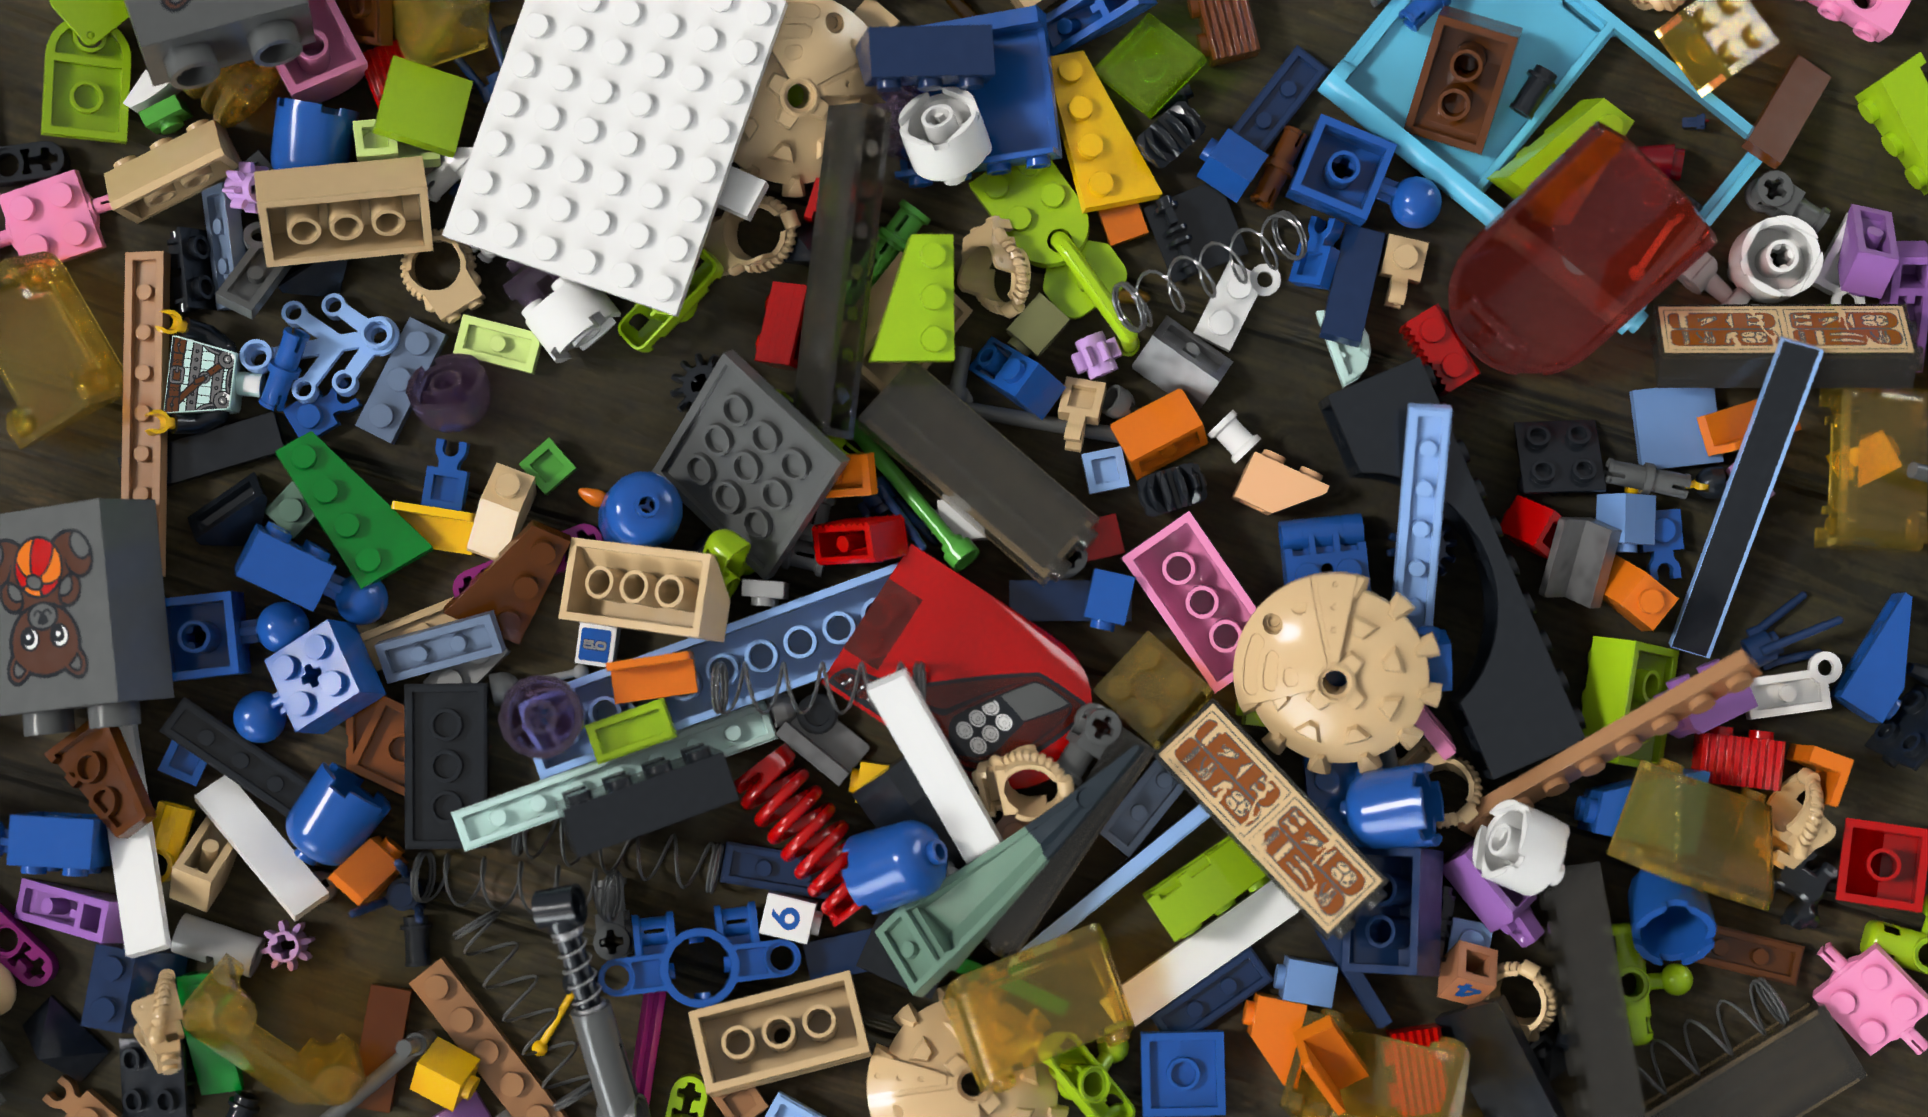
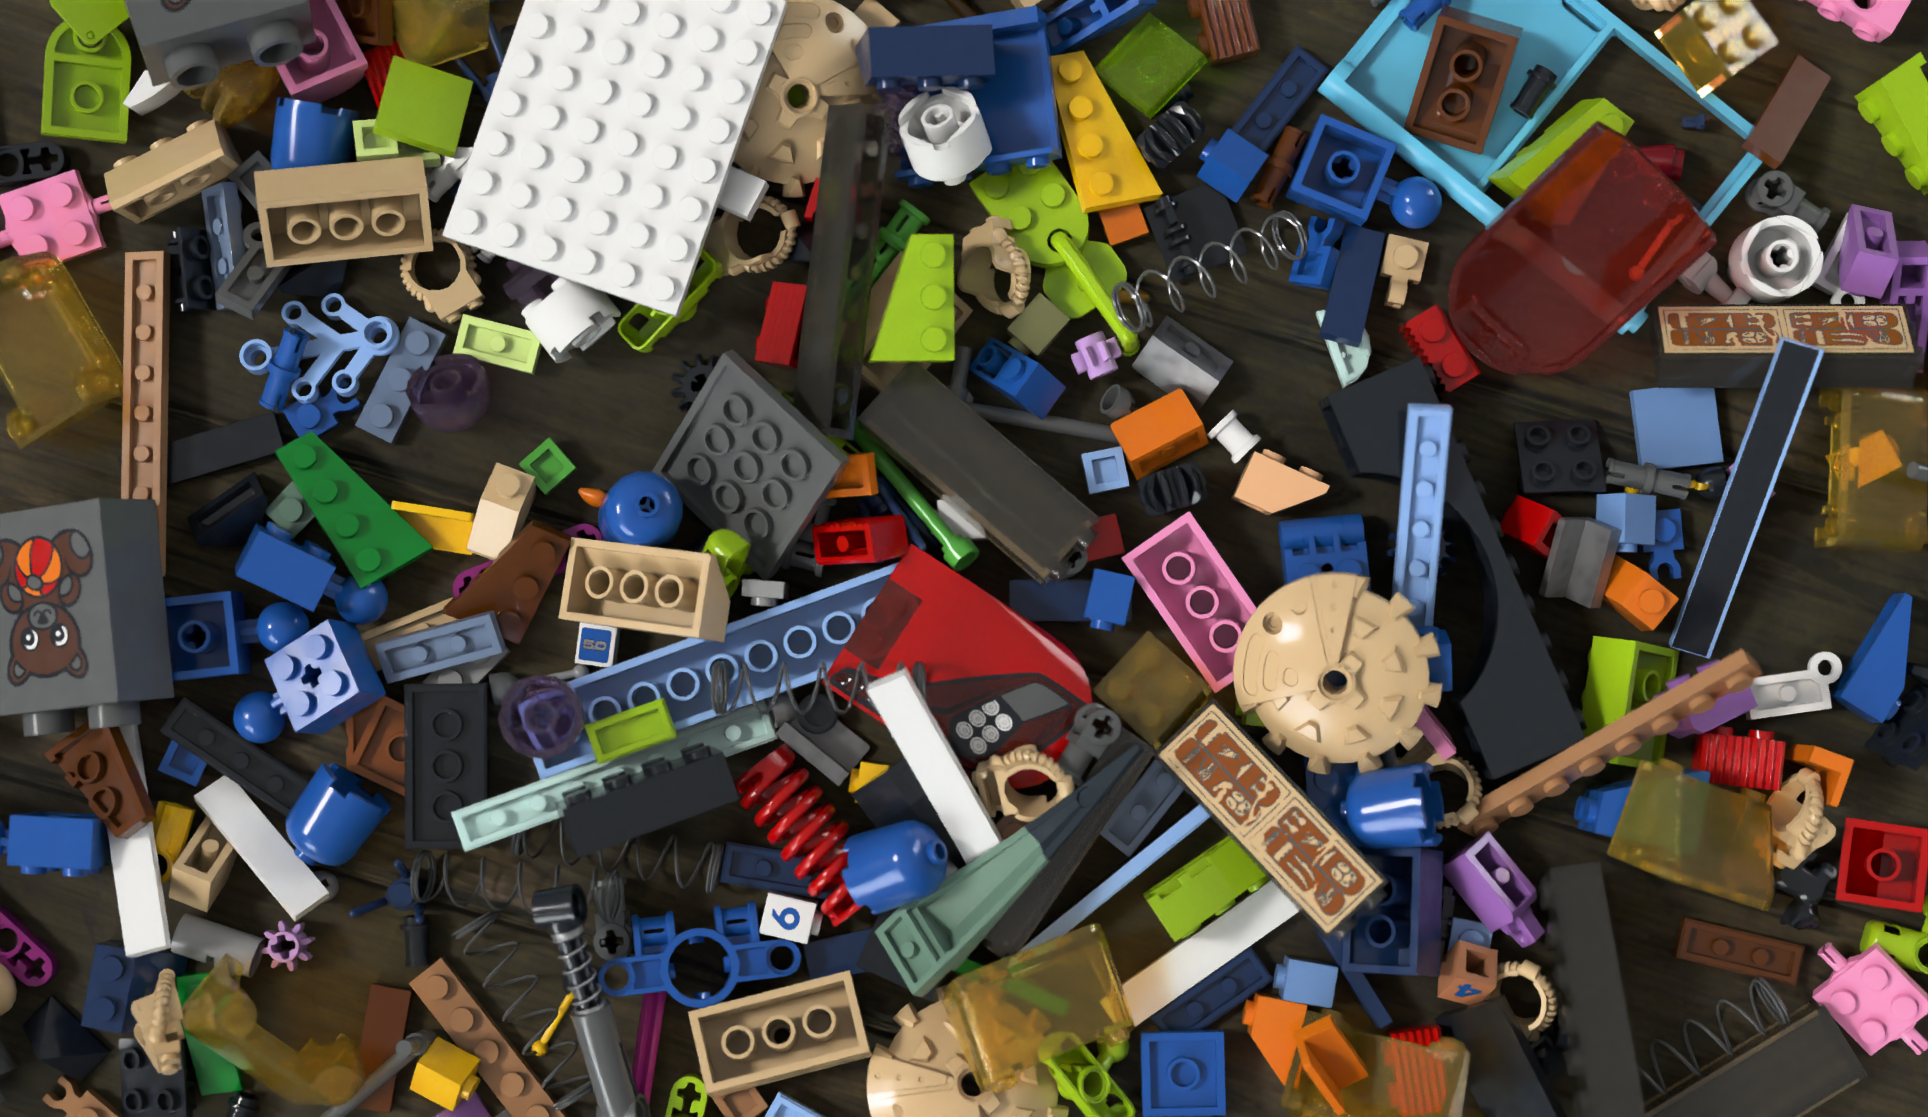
(70, 910): medium lavender slope -> none
(166, 115): bright green plate -> none
(202, 379): torso -> none
(241, 187): lavender gear -> none
(369, 870): orange slope -> none
(447, 485): blue plate -> none
(653, 677): orange panel -> none
(1080, 405): tan plate -> none
(1233, 301): white hinge -> none
(1521, 848): white brick -> none
(1669, 919): blue cylinder -> none
(1674, 979): lime piece -> none
(1726, 428): orange panel -> none
(1767, 646): dark blue plant -> none

